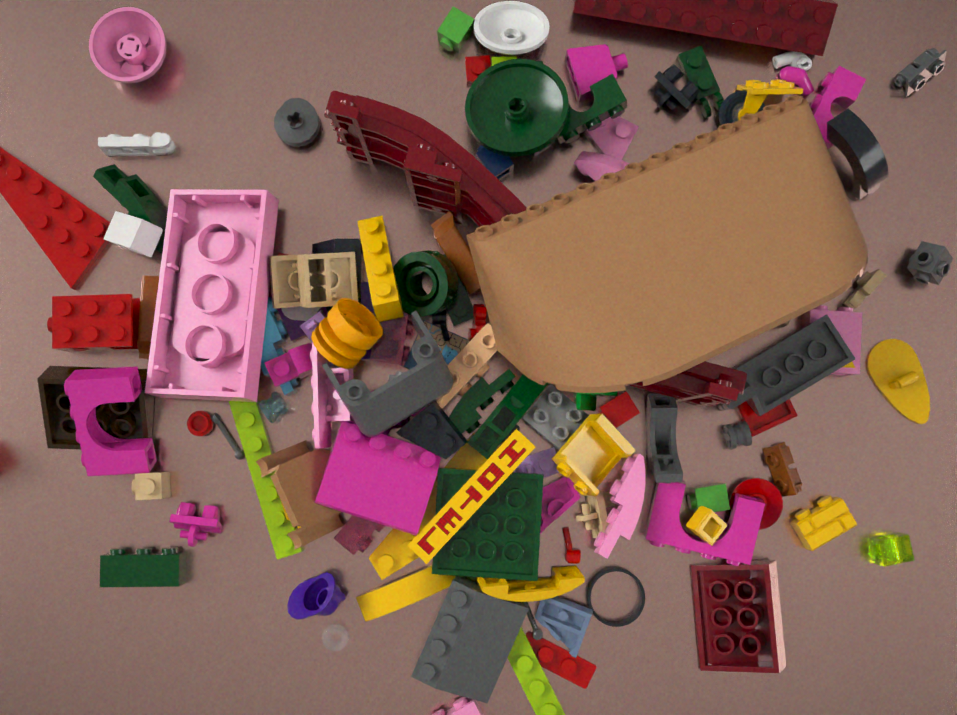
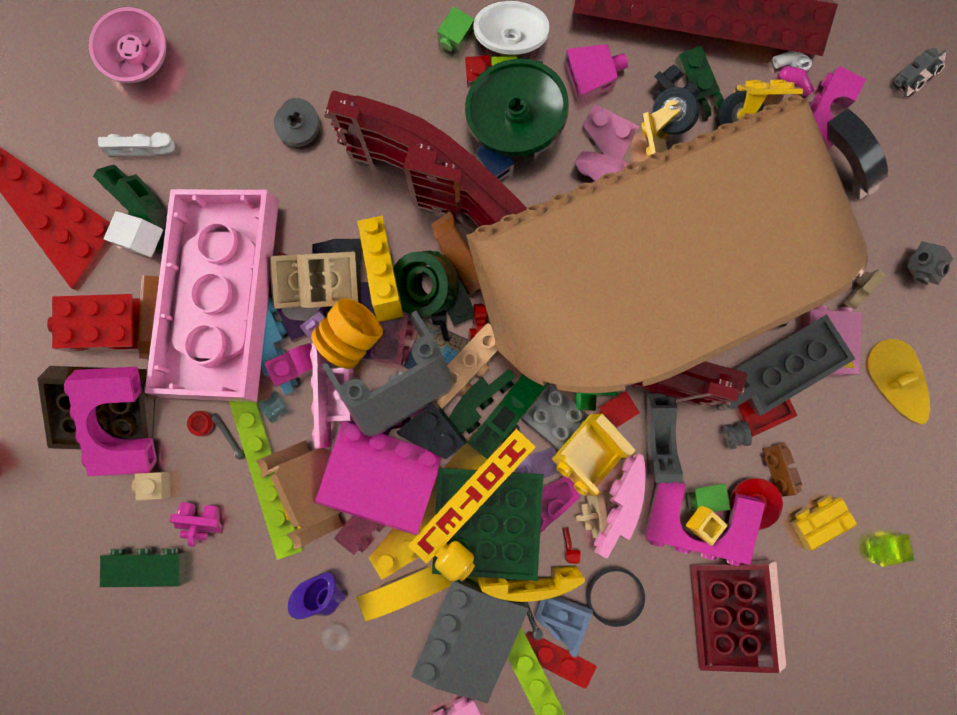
(454, 561): none -> yellow head
(608, 102): dark green arch -> none
(672, 113): none -> plate

